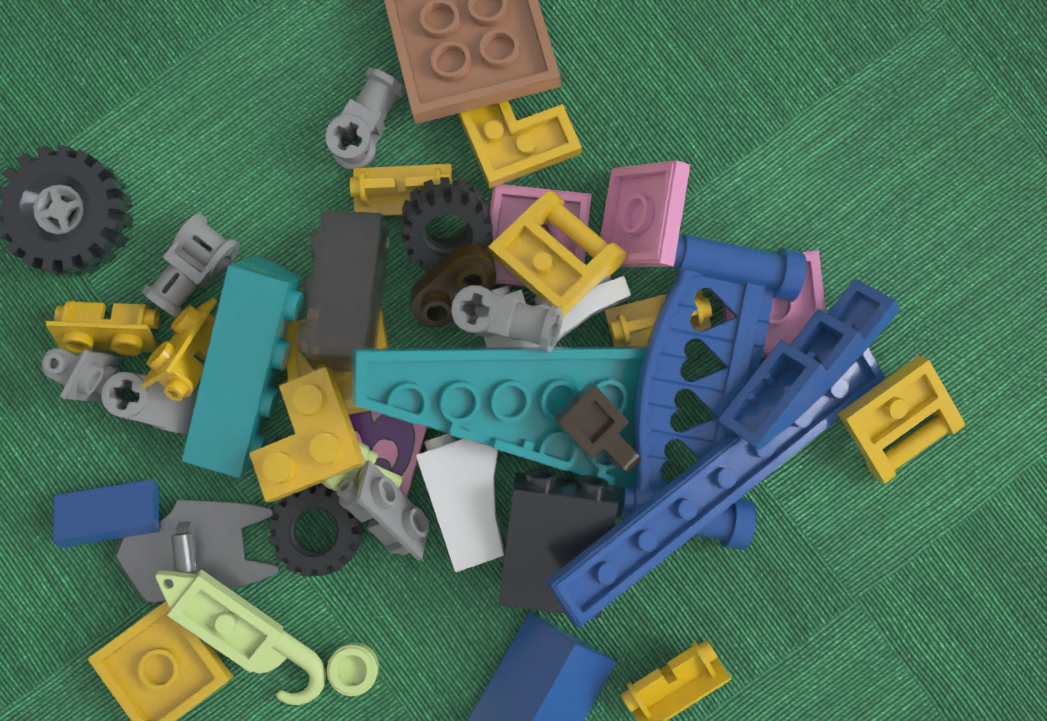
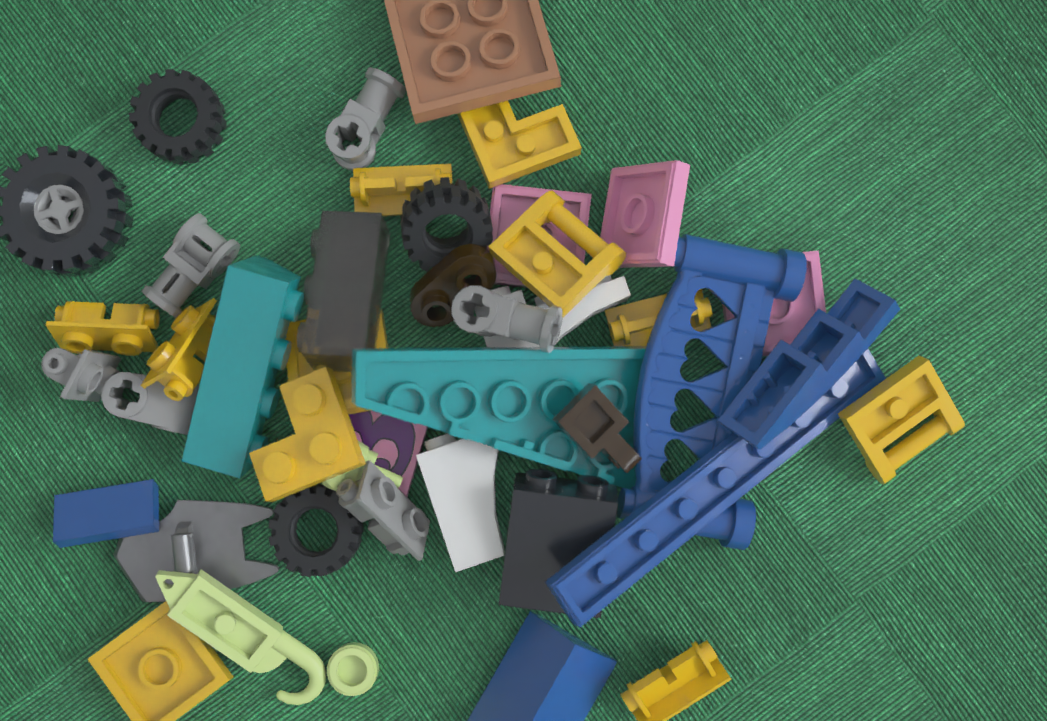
(155, 99): none -> black tyre

